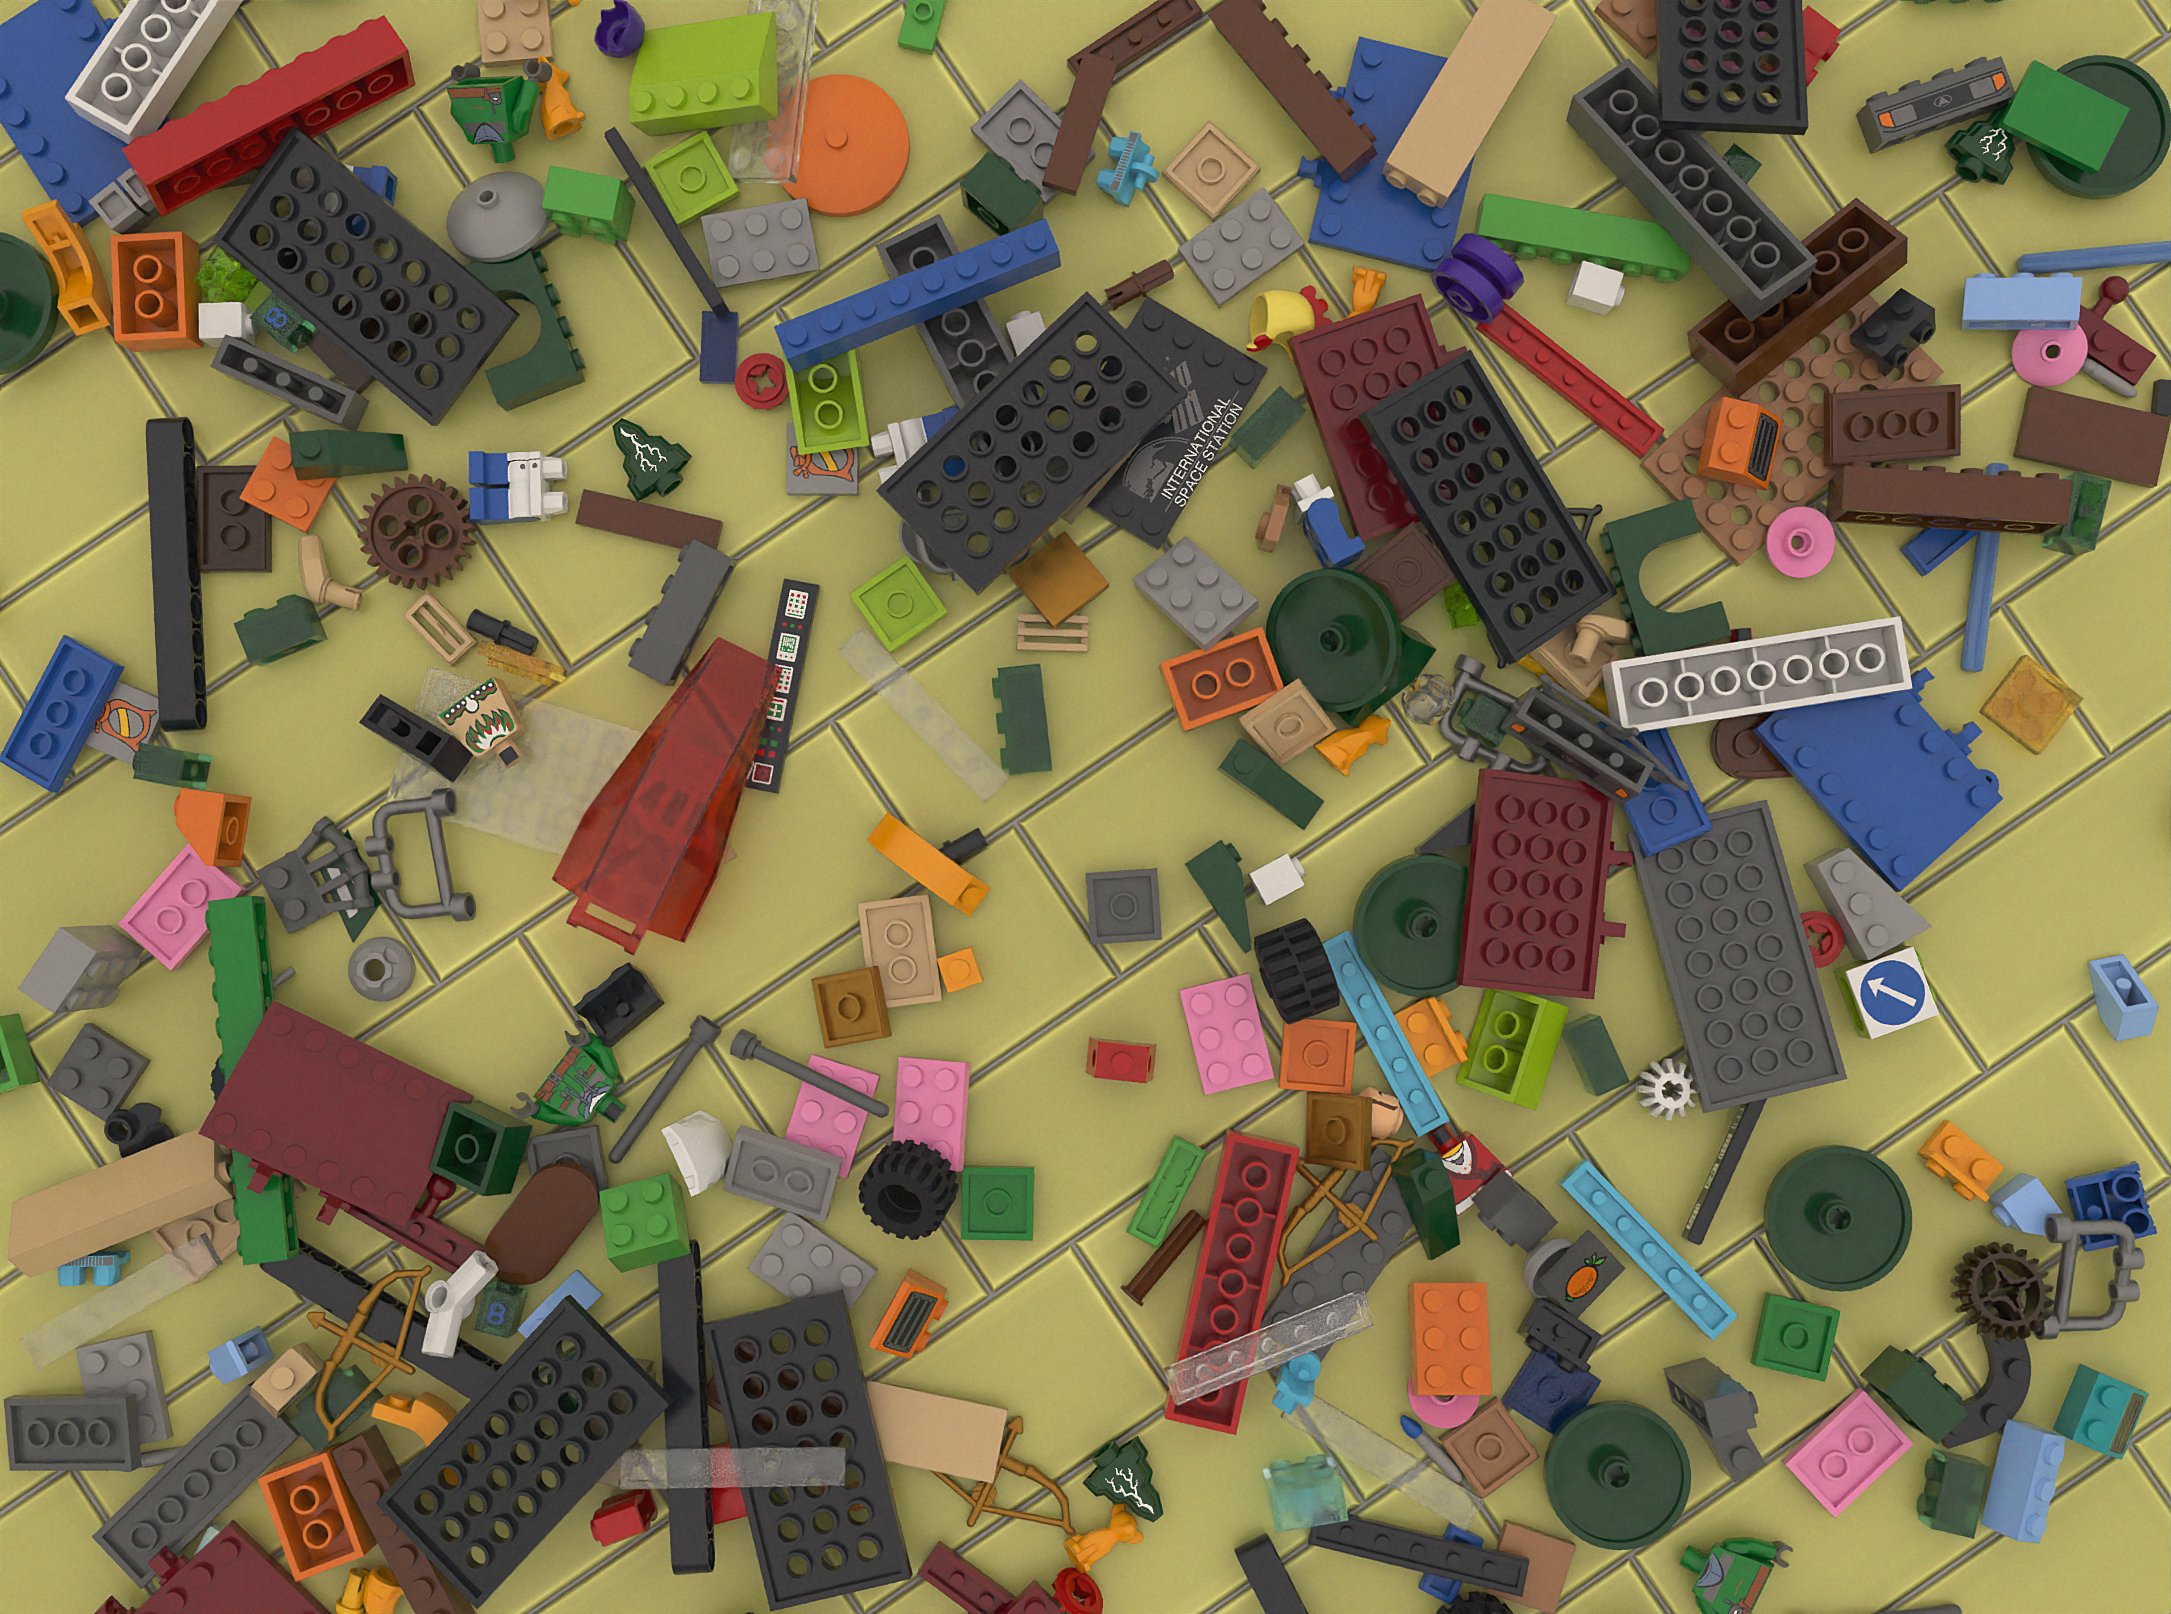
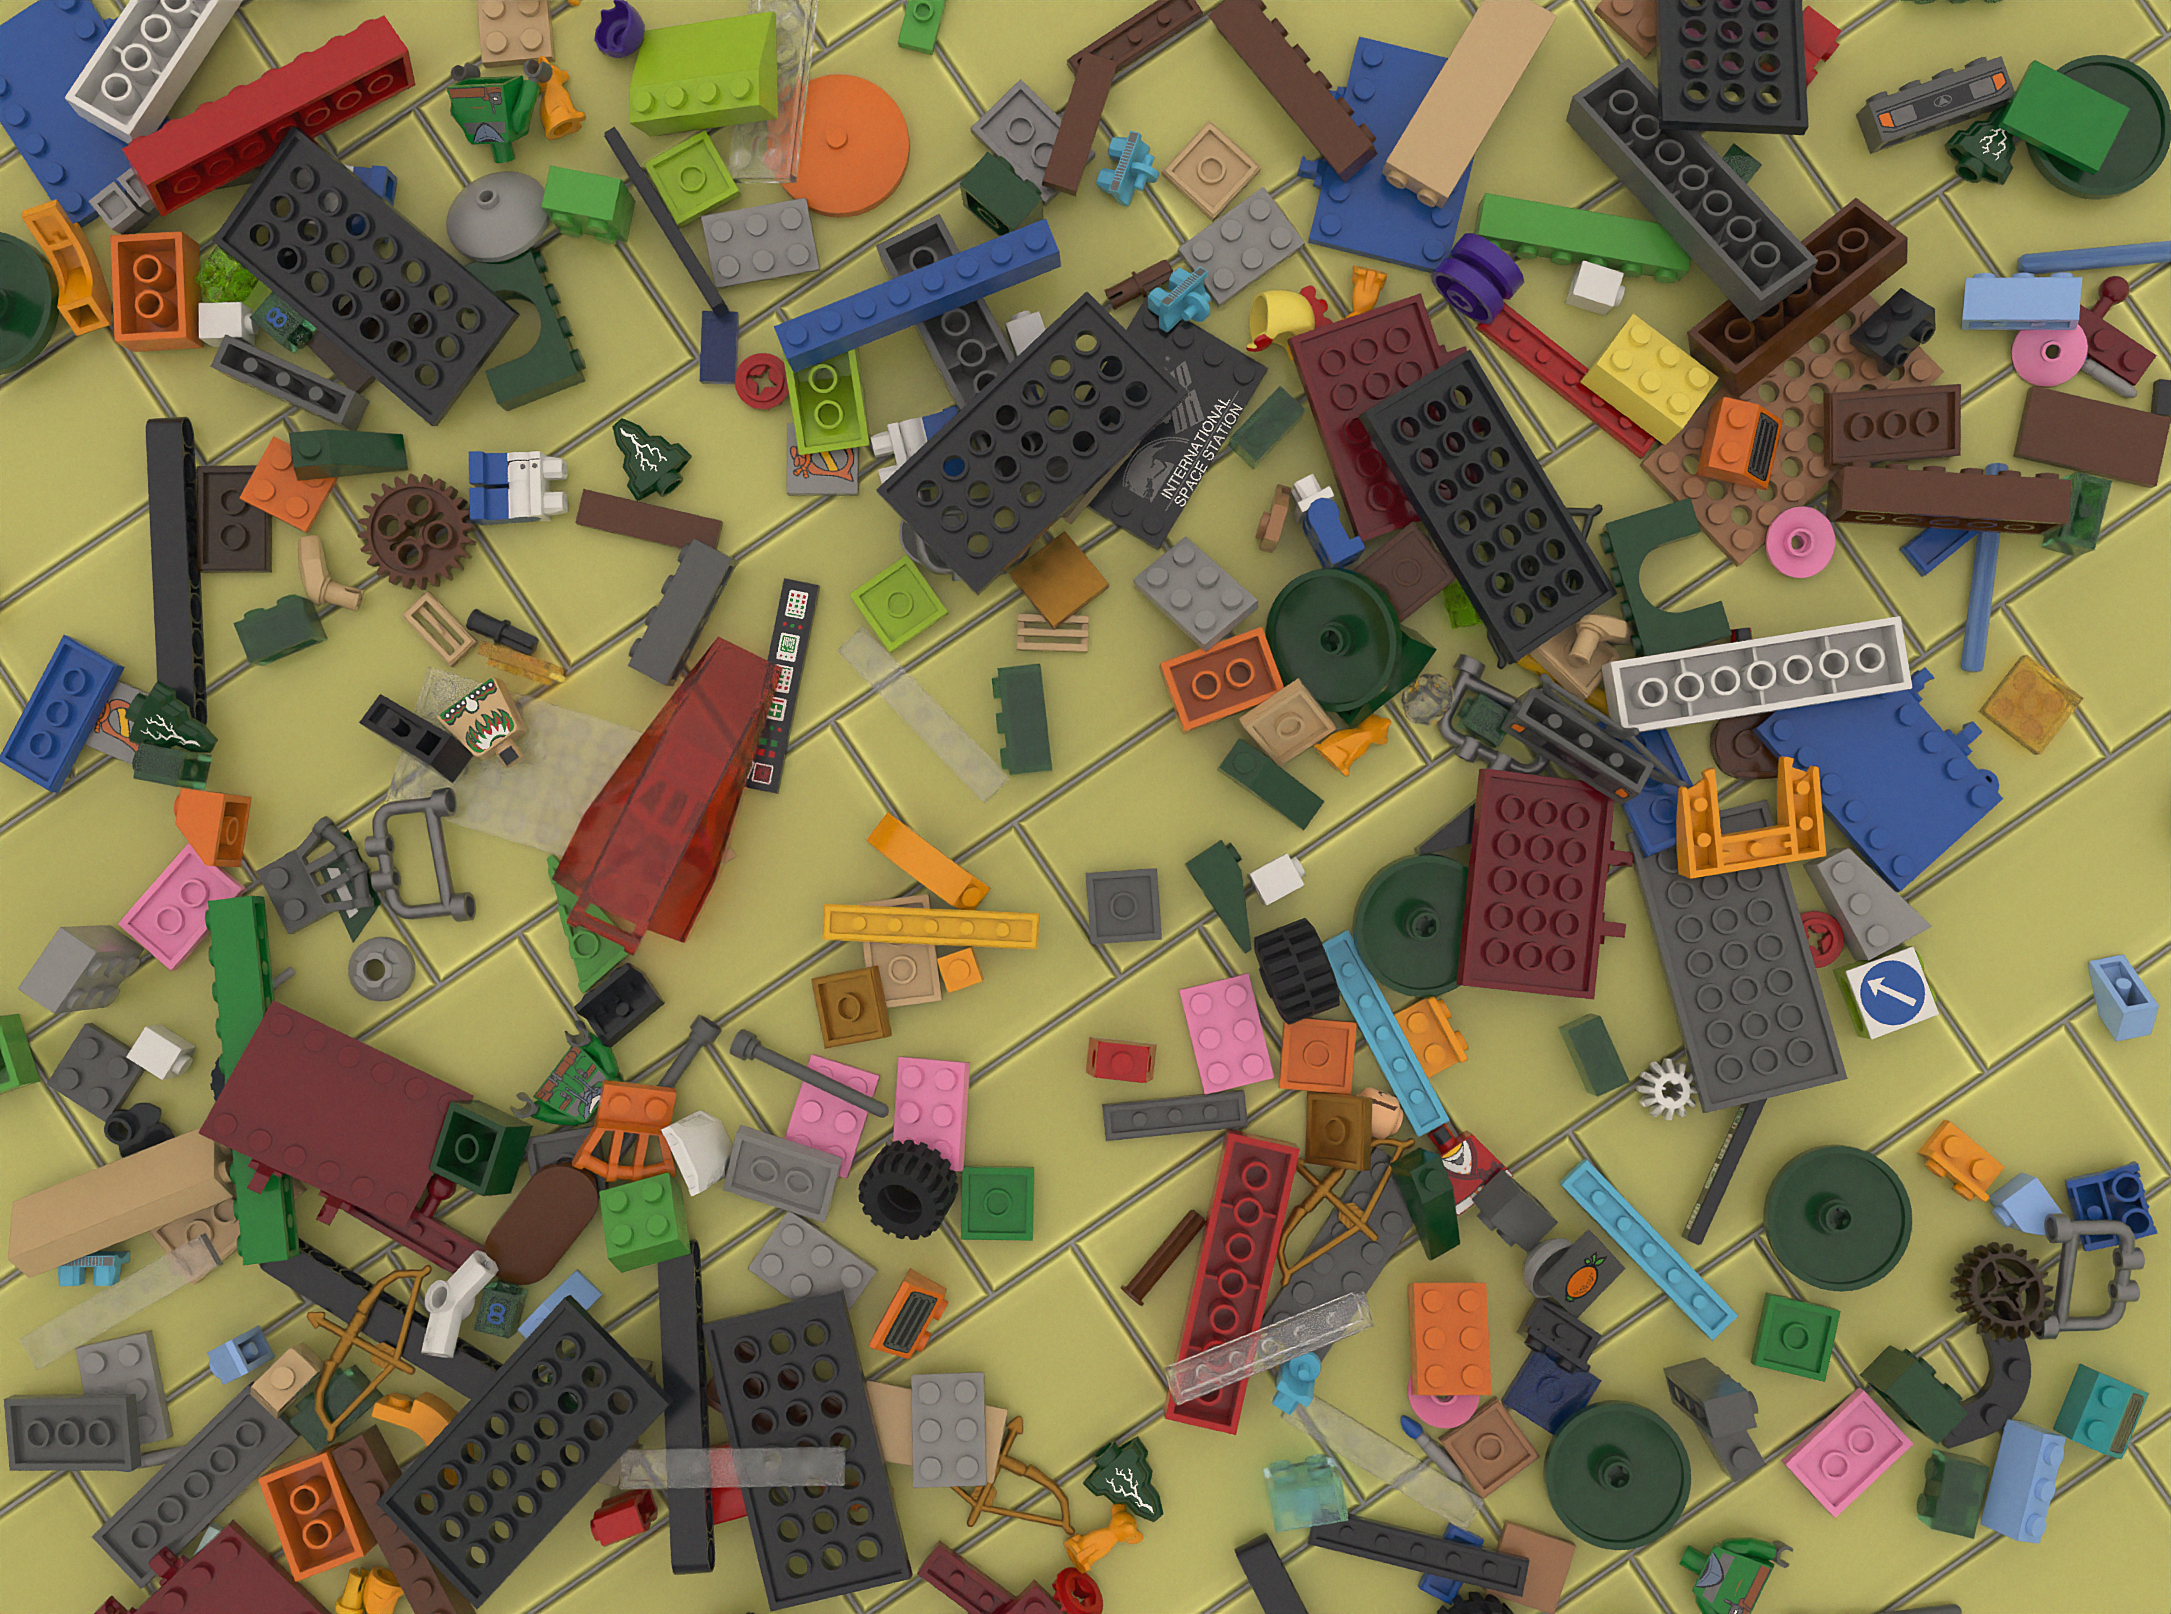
(162, 1052): none -> white brick
(167, 722): none -> dark green rock
(591, 953): none -> bright green wing
(631, 1110): none -> orange plate
(930, 926): none -> yellow tile
(949, 1430): none -> light grey plate
(964, 846): black pin -> none
(1166, 1191): bright green plate -> none
(1175, 1115): none -> dark grey tile
(1185, 301): none -> medium azure hips
(1513, 1046): lime slope -> none
(1649, 379): none -> light yellow brick
(1795, 837): none -> light orange wedge

